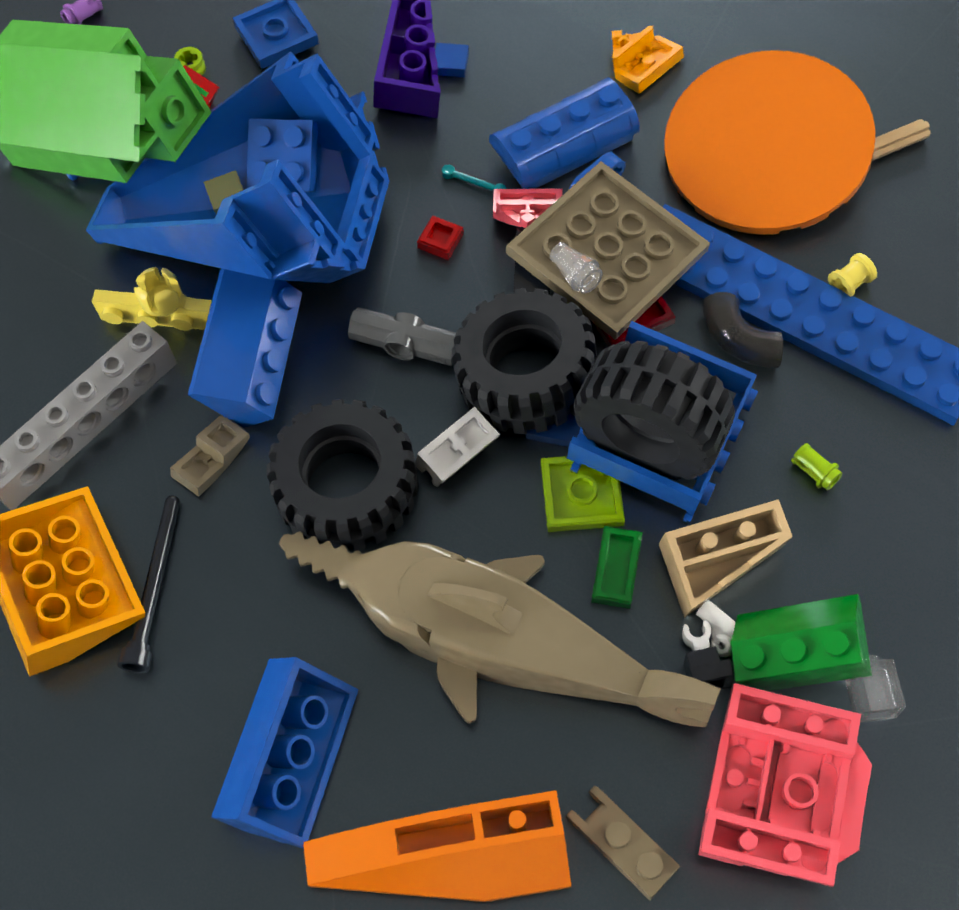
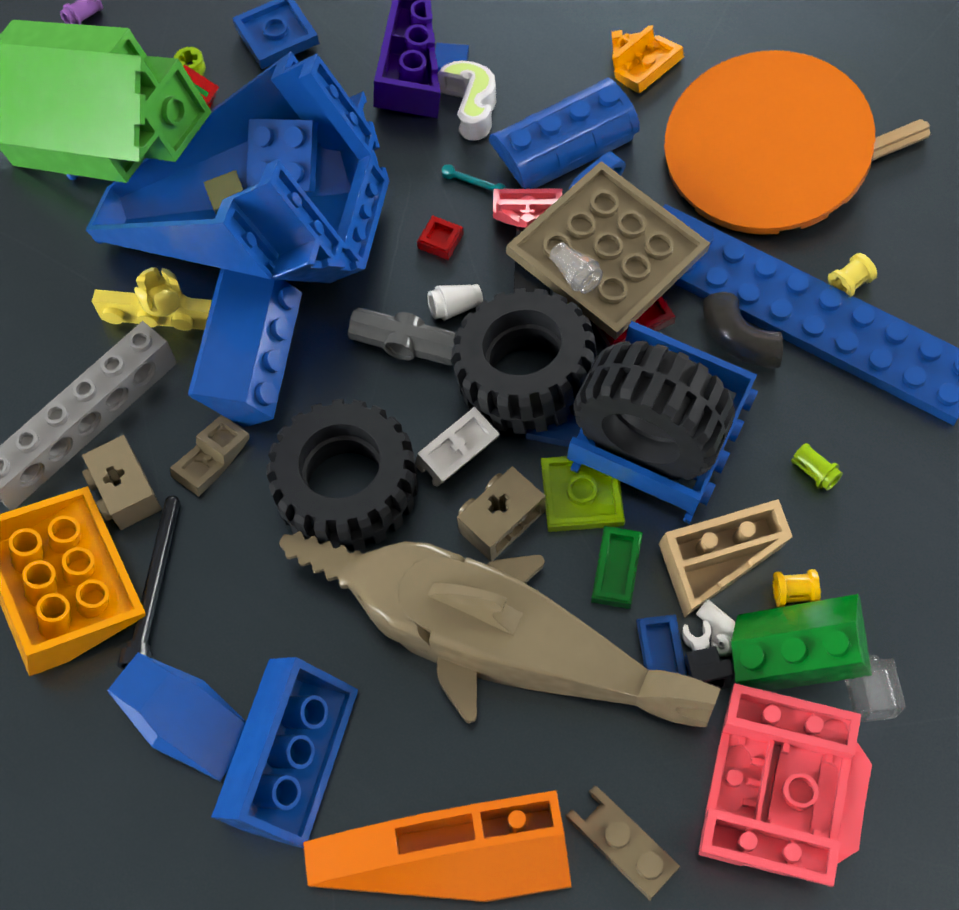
(118, 464): none -> dark tan brick
(179, 715): none -> blue piece
(453, 300): none -> white cone
(478, 91): none -> white animal
(496, 531): none -> dark tan brick
(661, 644): none -> blue tile
(796, 587): none -> yellow bush

